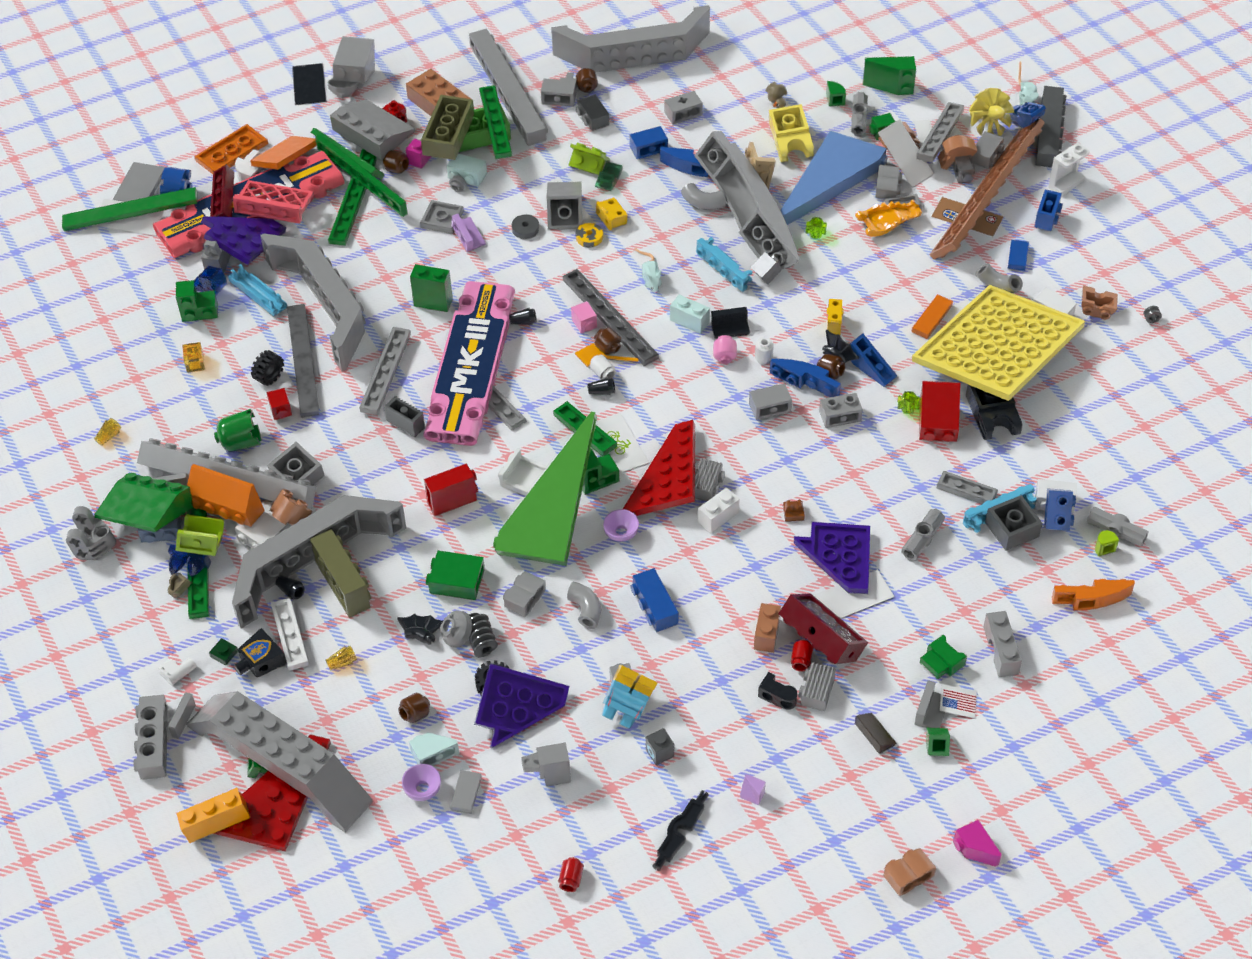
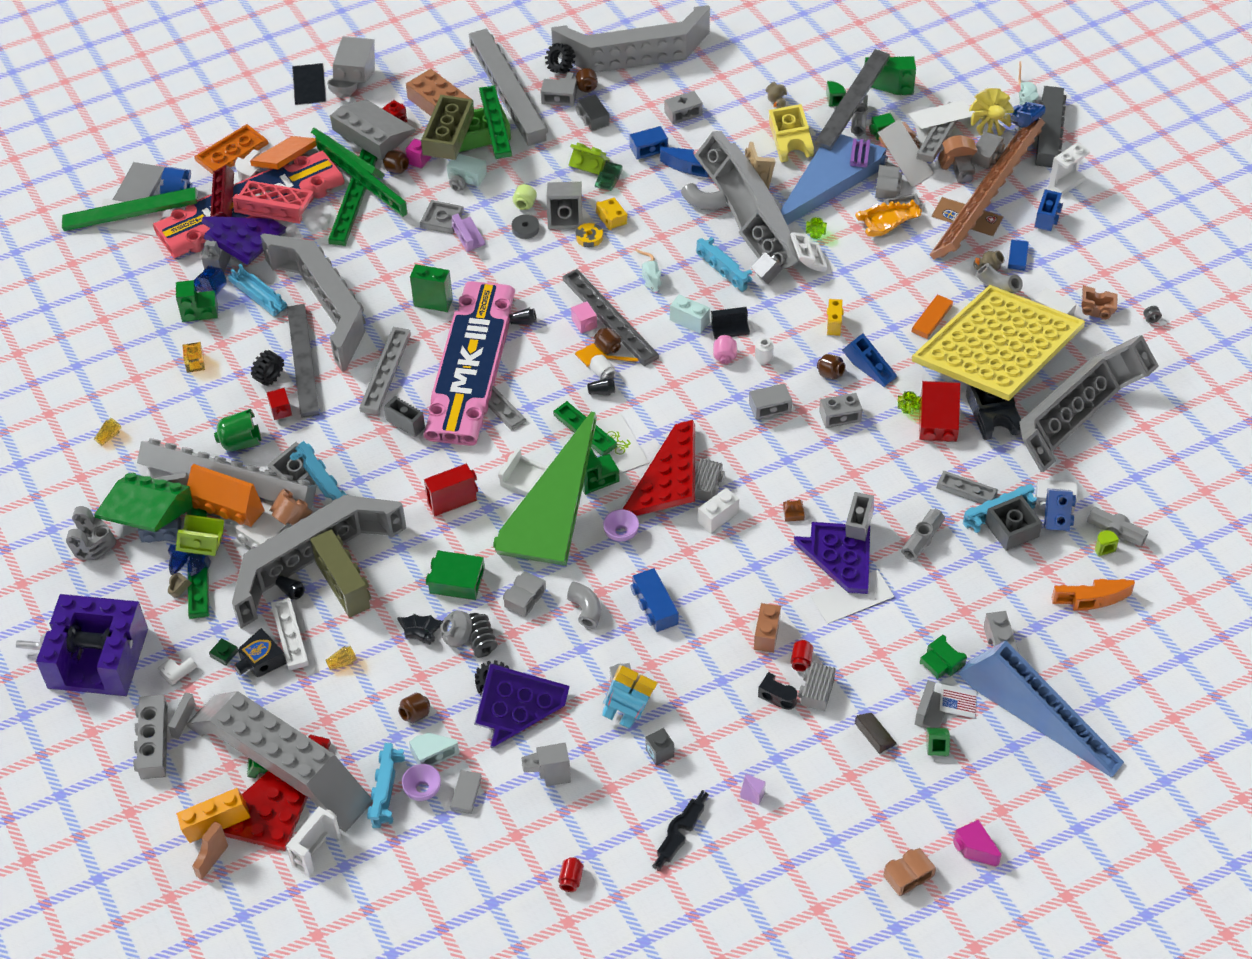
(111, 643): none -> dark purple piece
(212, 847): none -> nougat tile
(310, 837): none -> white panel
(317, 472): none -> medium azure piece
(381, 794): none -> medium azure piece
(524, 197): none -> yellowish green head
(567, 58): none -> black tyre
(801, 373): blue slope -> none
(809, 252): none -> white slope
(822, 628): dark red brick -> none
(838, 347): black arm -> none
(852, 99): none -> flat silver tile
(859, 516): none -> light grey hinge
(861, 144): none -> medium lavender tile
(941, 114): none -> white sticker
(995, 259): none -> dark tan animal
(1015, 686): none -> medium blue slope
(1082, 396): none -> light grey slope

